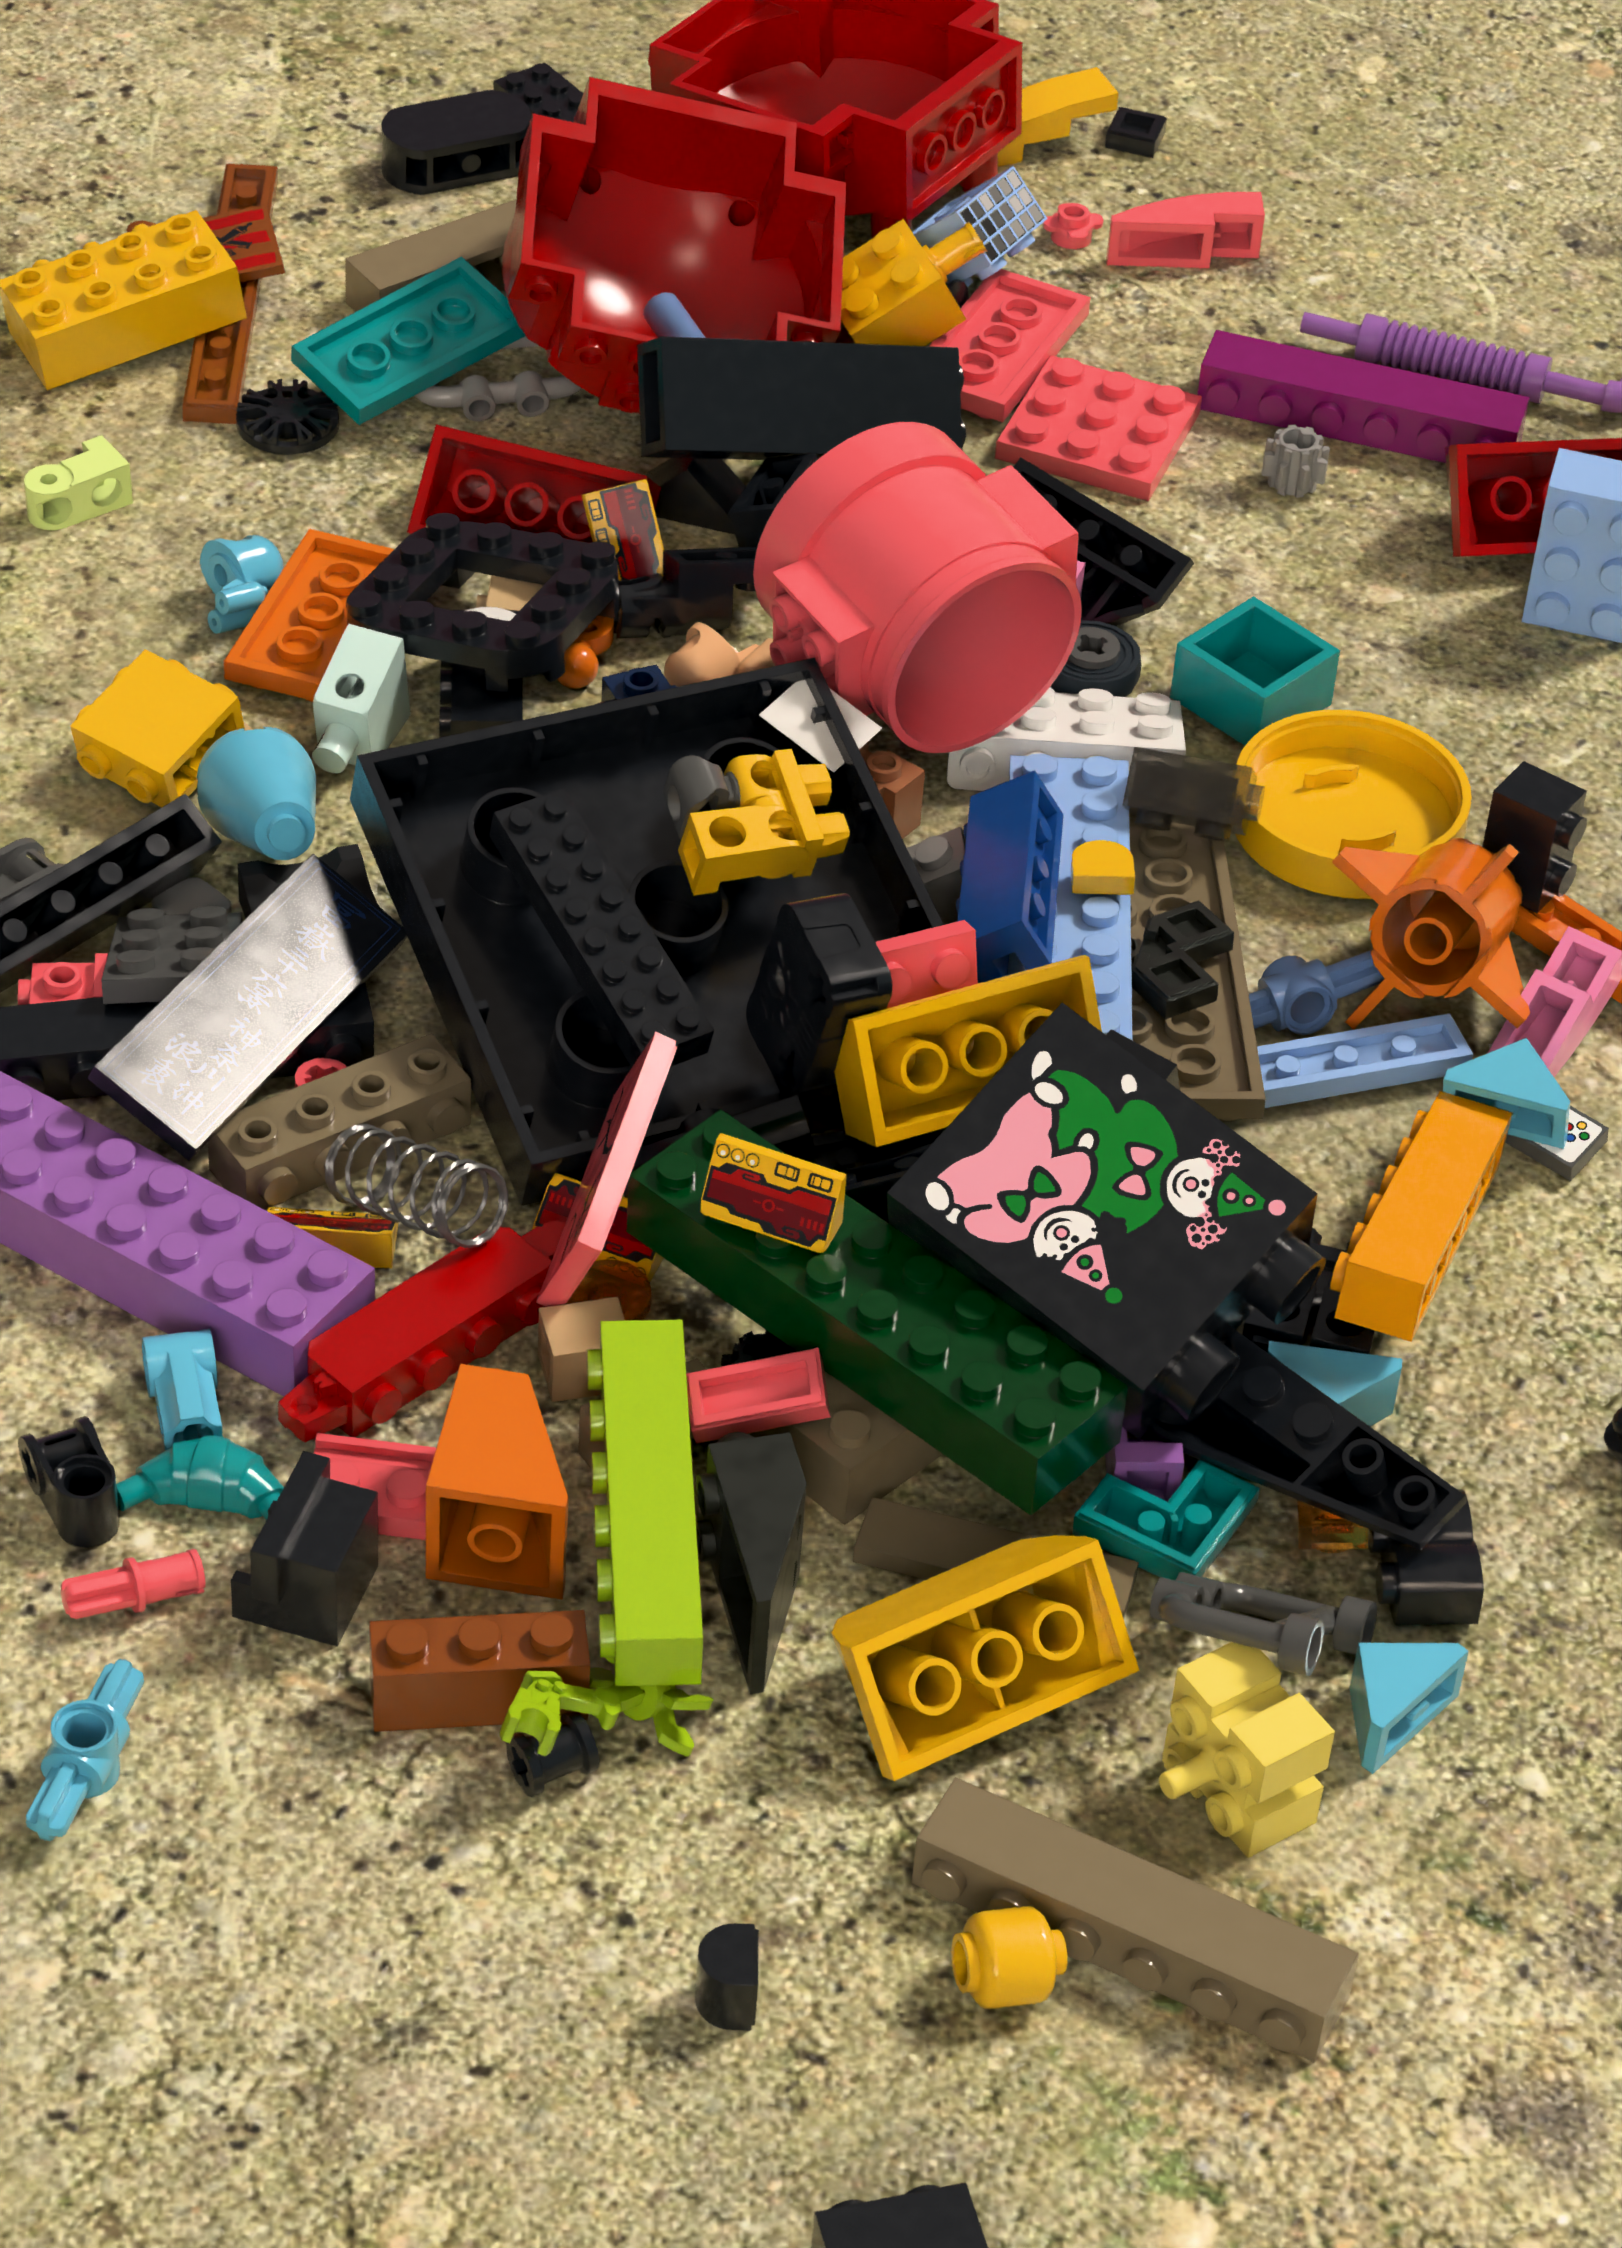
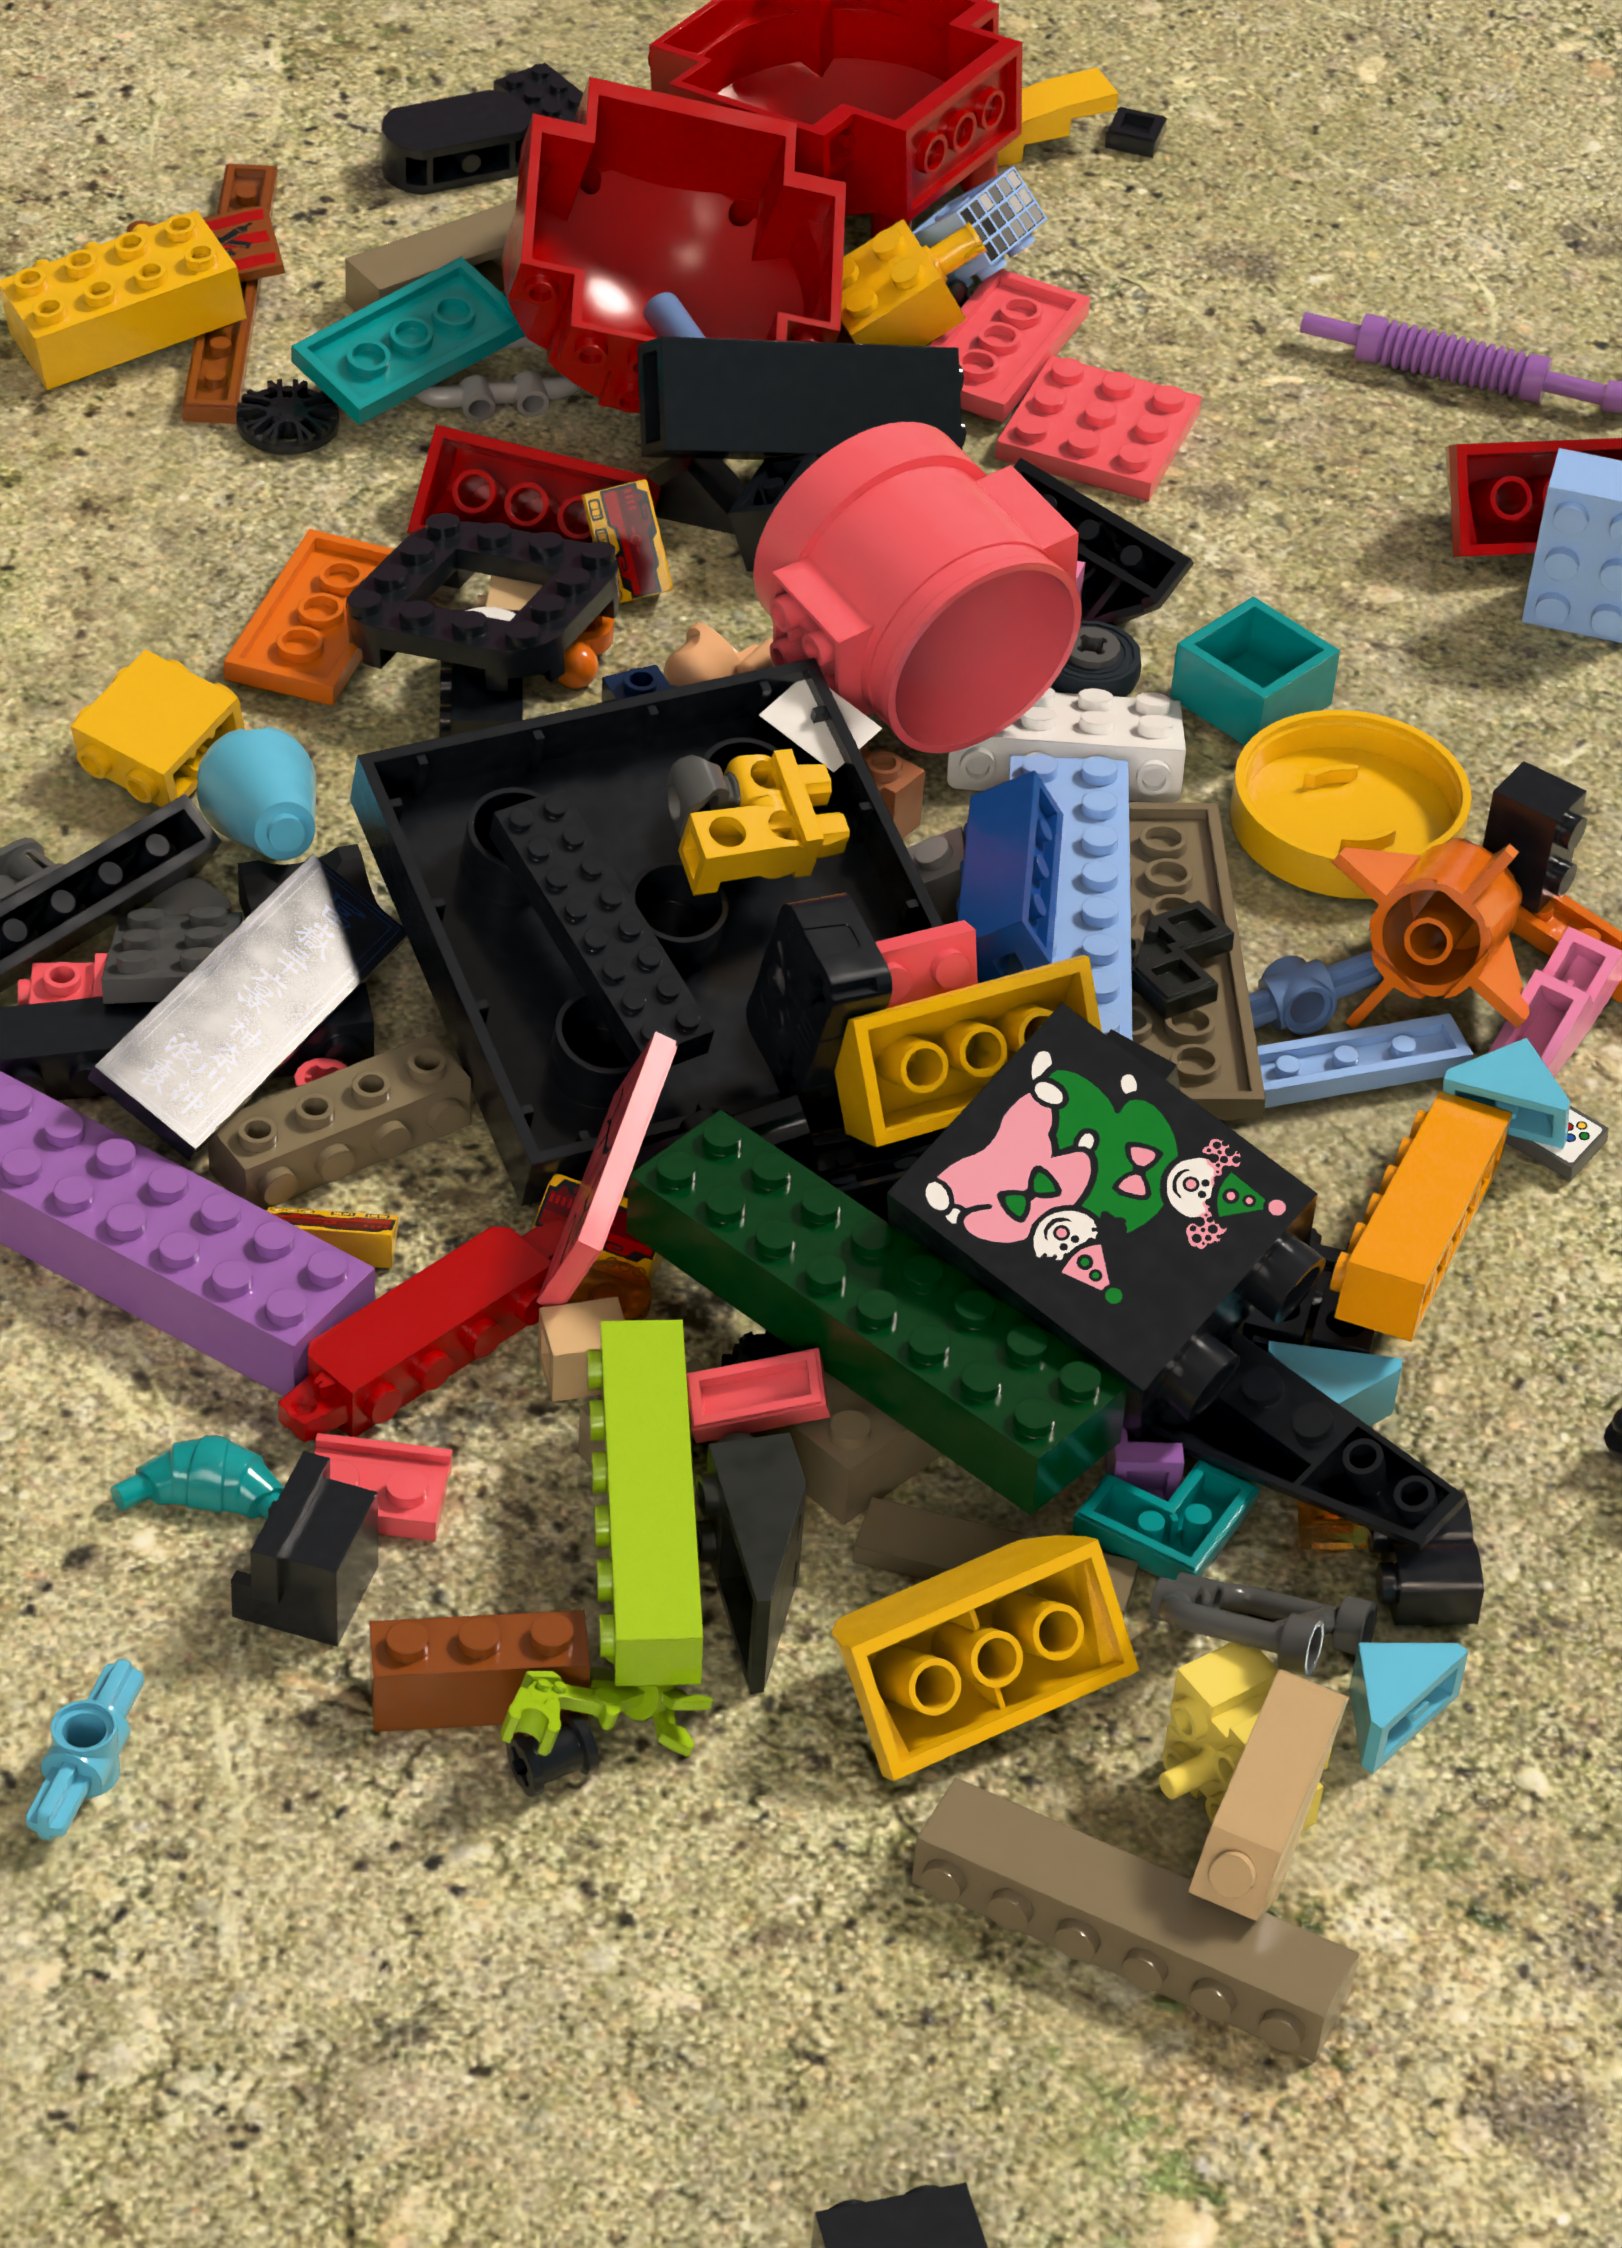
(73, 1482): black piece -> none
(78, 487): yellowish green leg -> none
(133, 1585): coral axle -> none
(183, 1380): medium azure piece -> none
(239, 577): medium azure piece -> none
(360, 698): light aqua torso -> none
(441, 1191): dark grey piece -> none
(496, 1490): orange slope -> none
(691, 590): black plate -> none
(728, 1976): black brick -> none
(773, 1194): slope -> none
(1008, 1957): yellow head -> none
(1072, 225): coral plate -> none
(1102, 869): yellow tile -> none
(1187, 231): coral slope -> none
(1192, 792): clear smoke brick -> none
(1269, 1797): none -> tan slope
(1295, 461): light grey gear -> none
(1353, 398): magenta brick -> none

